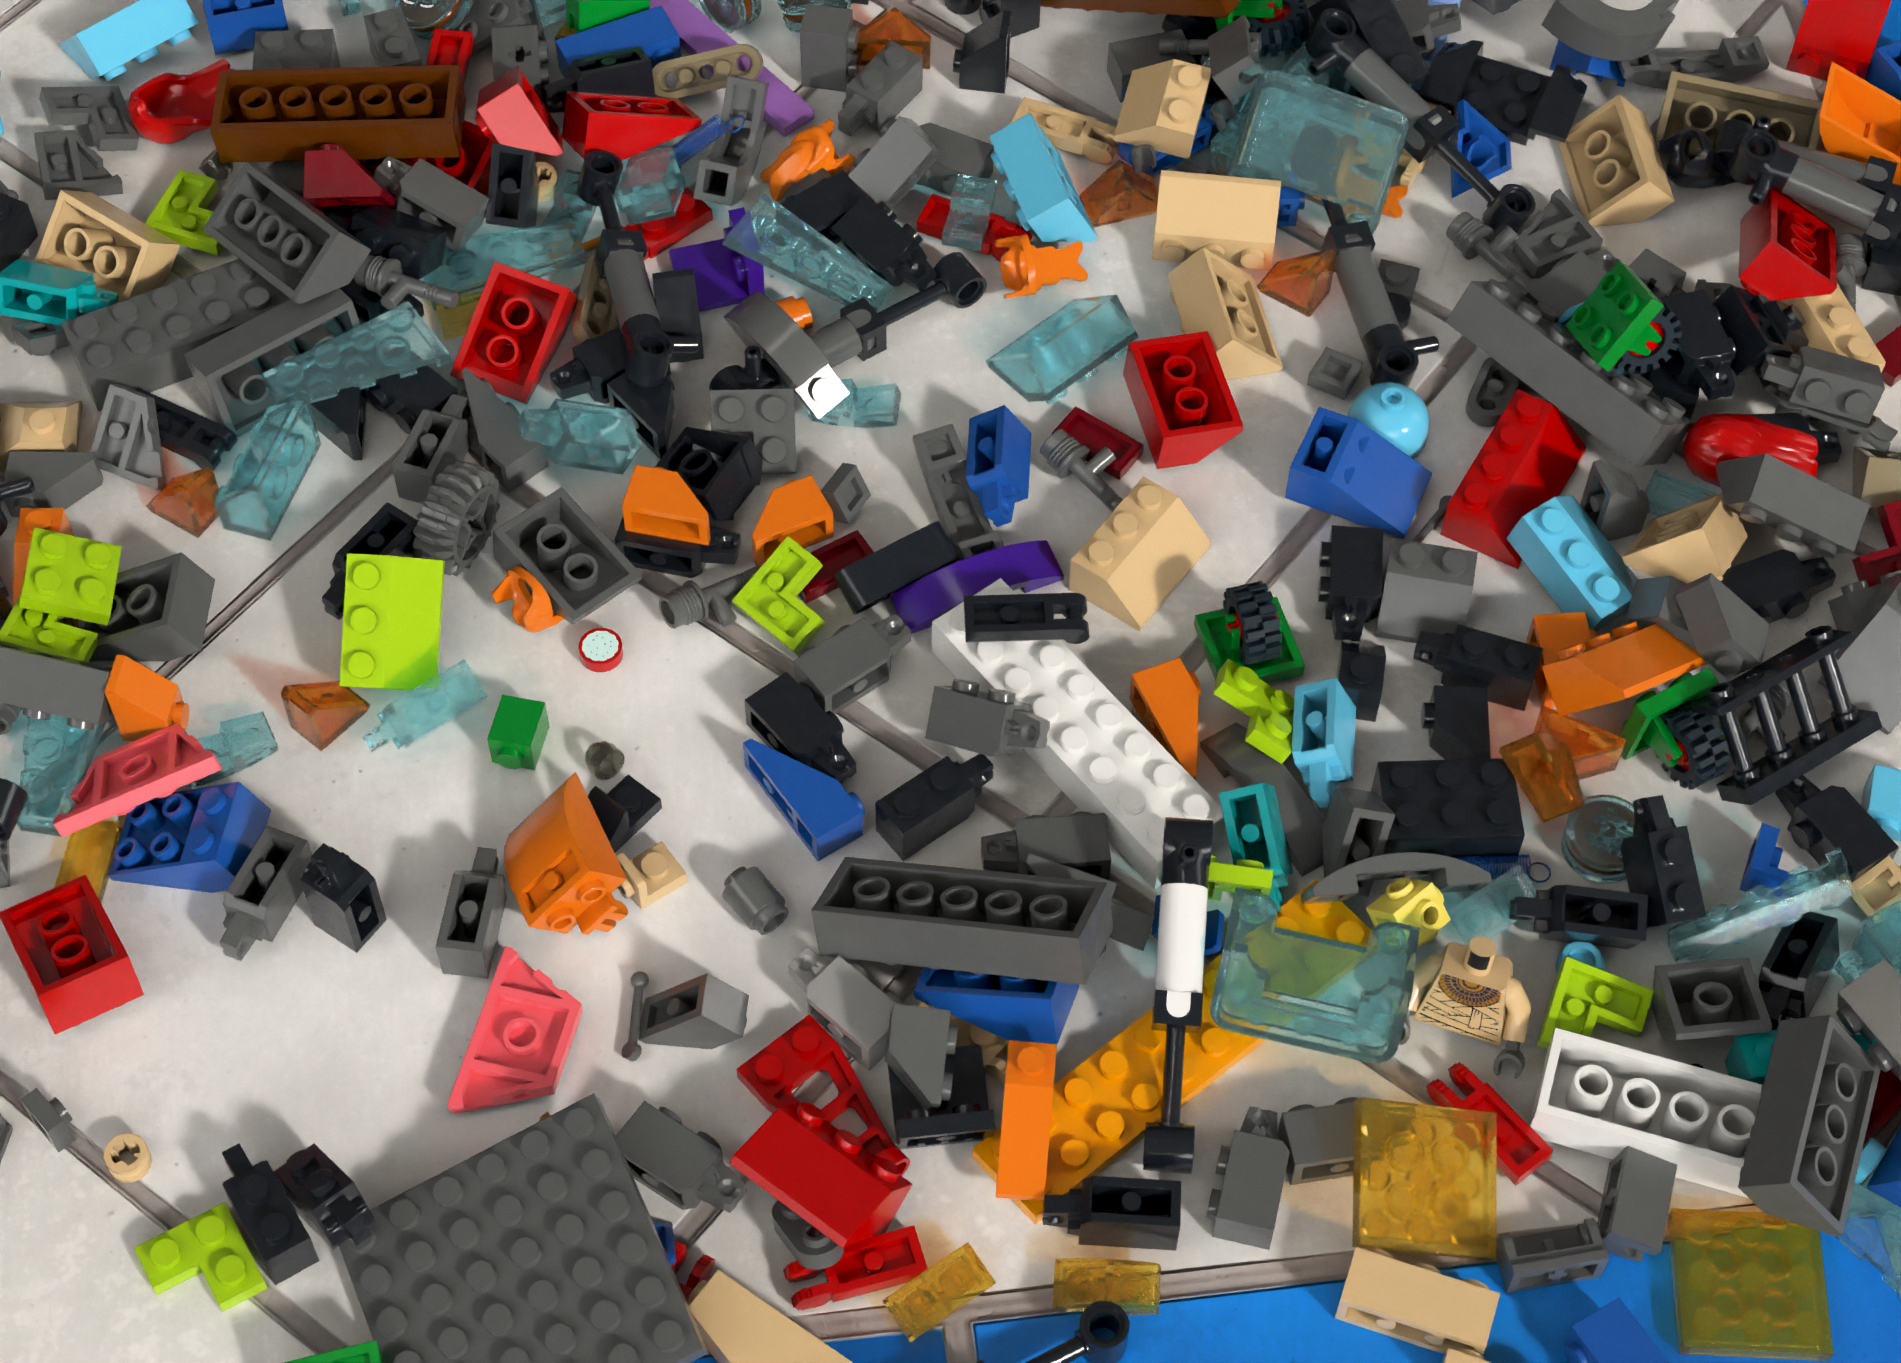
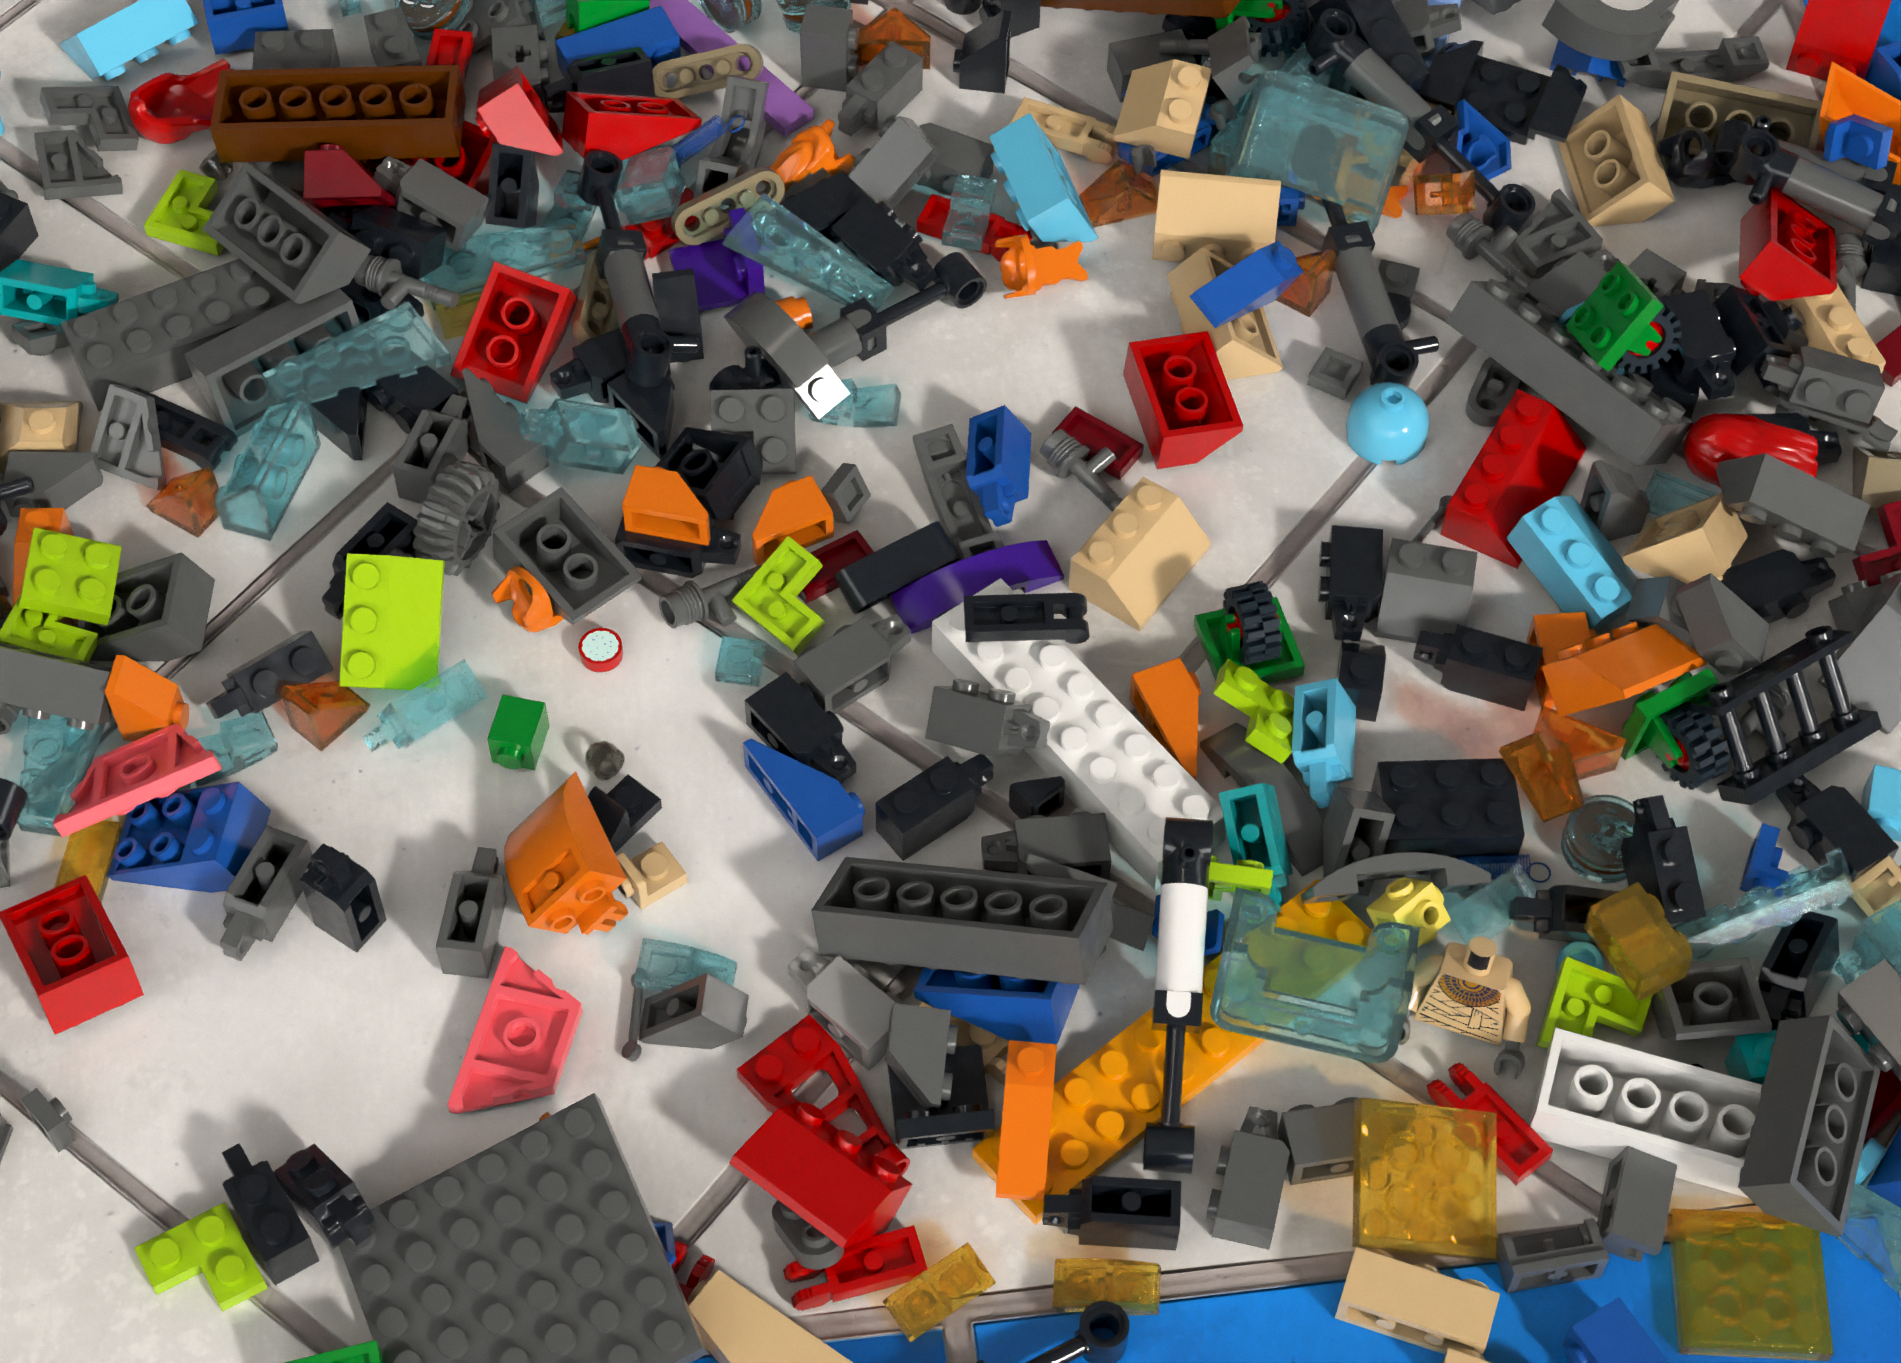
(106, 241): tan slope -> none
(136, 1147): tan bush -> none
(261, 680): none -> black hinge
(547, 180): tan bush -> none
(670, 964): none -> clear light blue slope
(678, 1161): dark grey hinge -> none
(706, 207): none -> dark tan plate
(740, 661): none -> clear light blue plate
(755, 899): dark grey brick -> none
(1037, 796): none -> black slope
(1065, 348): clear light blue slope -> none
(1248, 284): none -> blue slope
(1356, 475): blue slope -> none
(1444, 193): none -> clear orange slope
(1458, 722): black slope -> none
(1639, 941): none -> clear yellow brick
(1858, 141): none -> blue bracket

